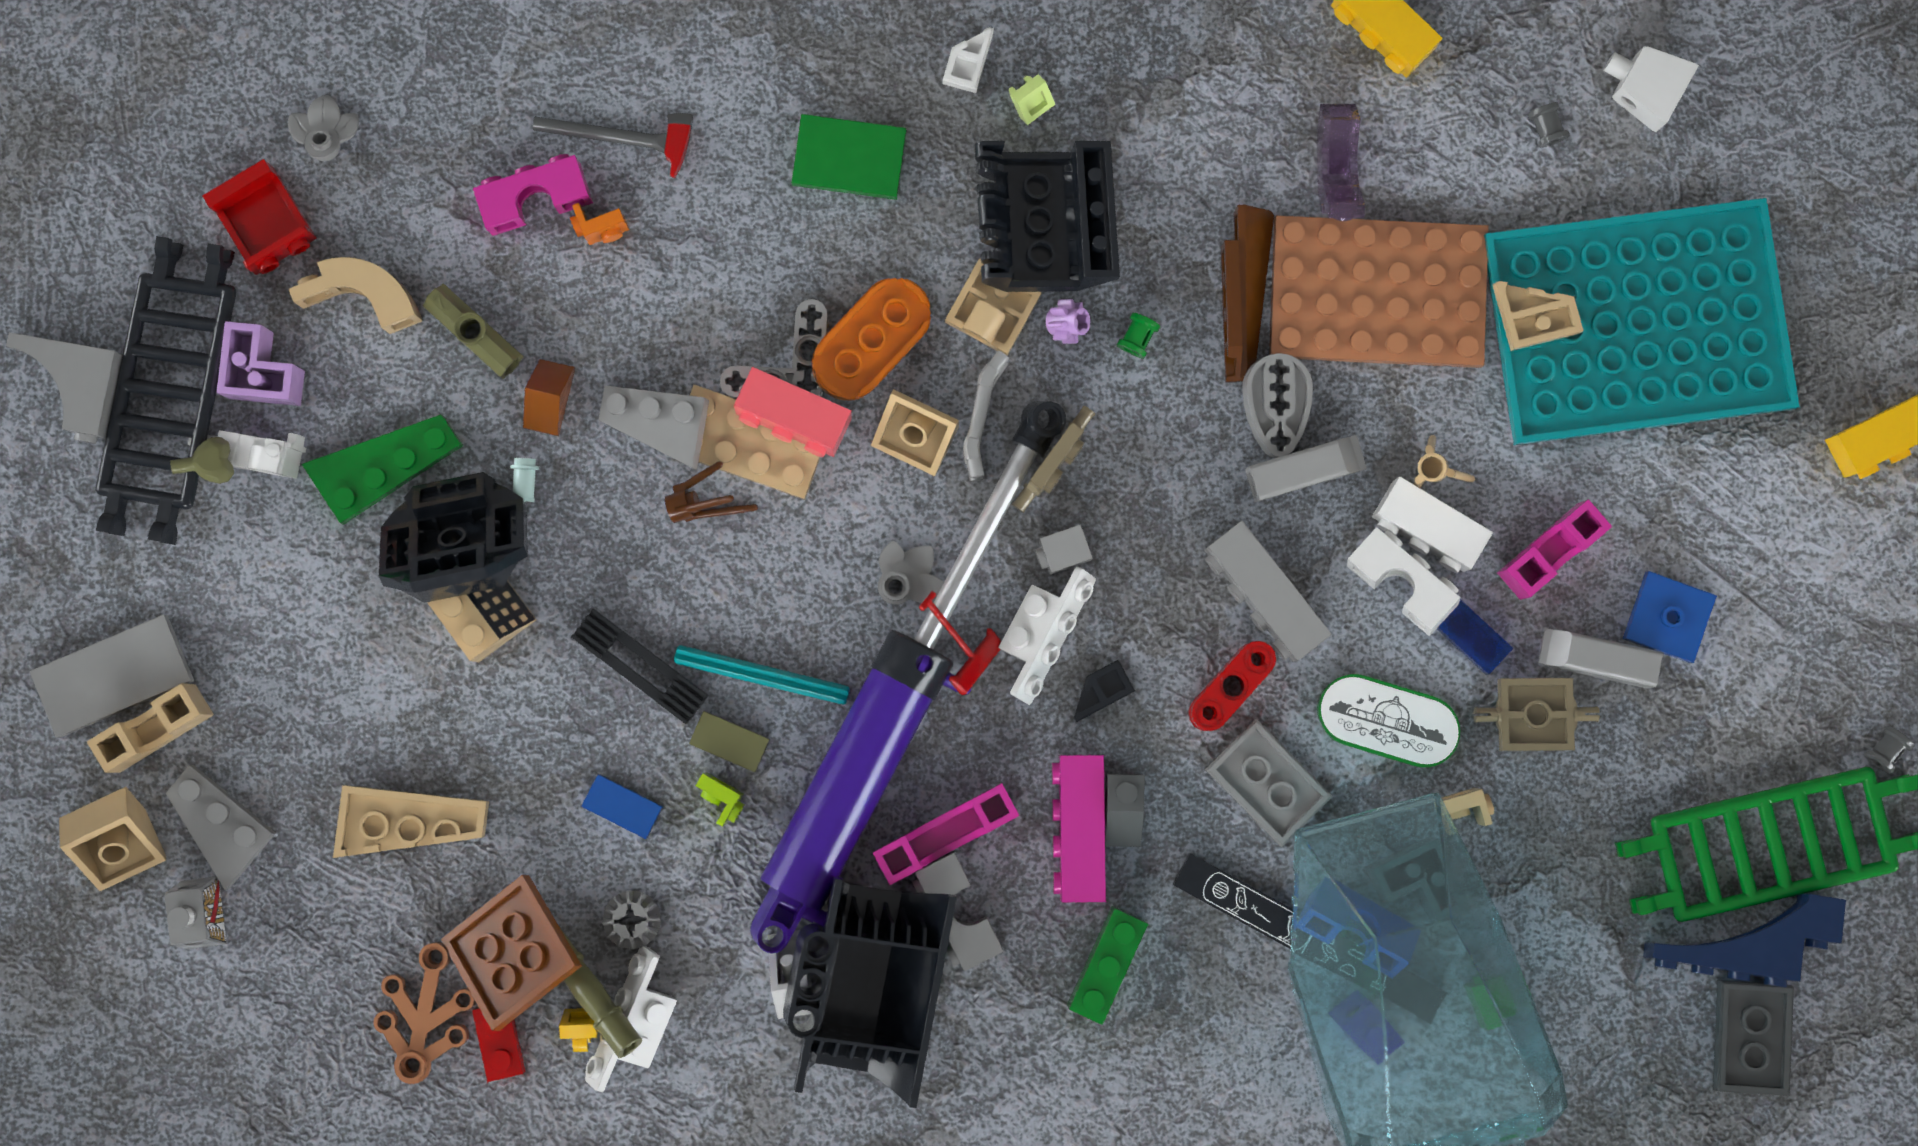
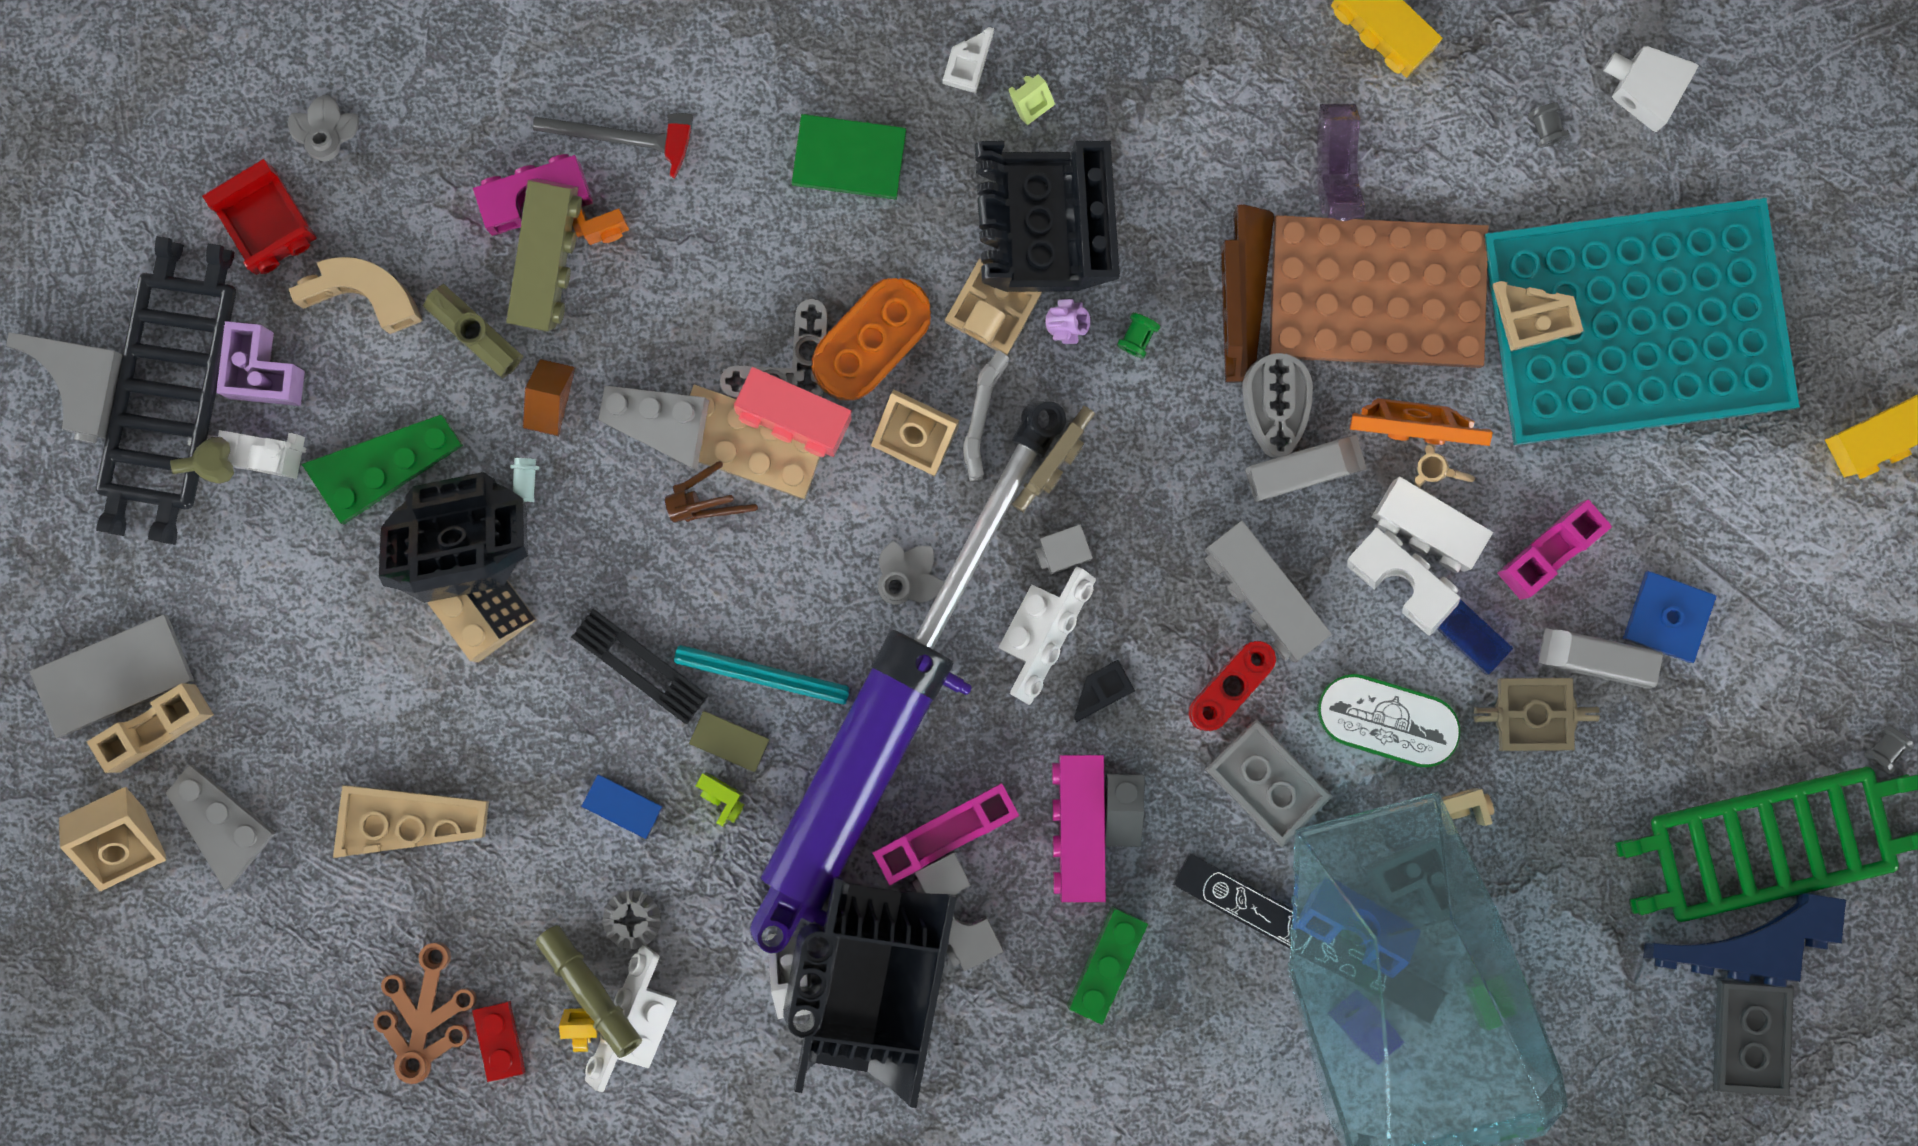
(195, 914): light grey torso -> none
(511, 952): dark orange plate -> none
(543, 254): none -> olive brick
(977, 660): red piece -> none
(1419, 420): none -> orange wing

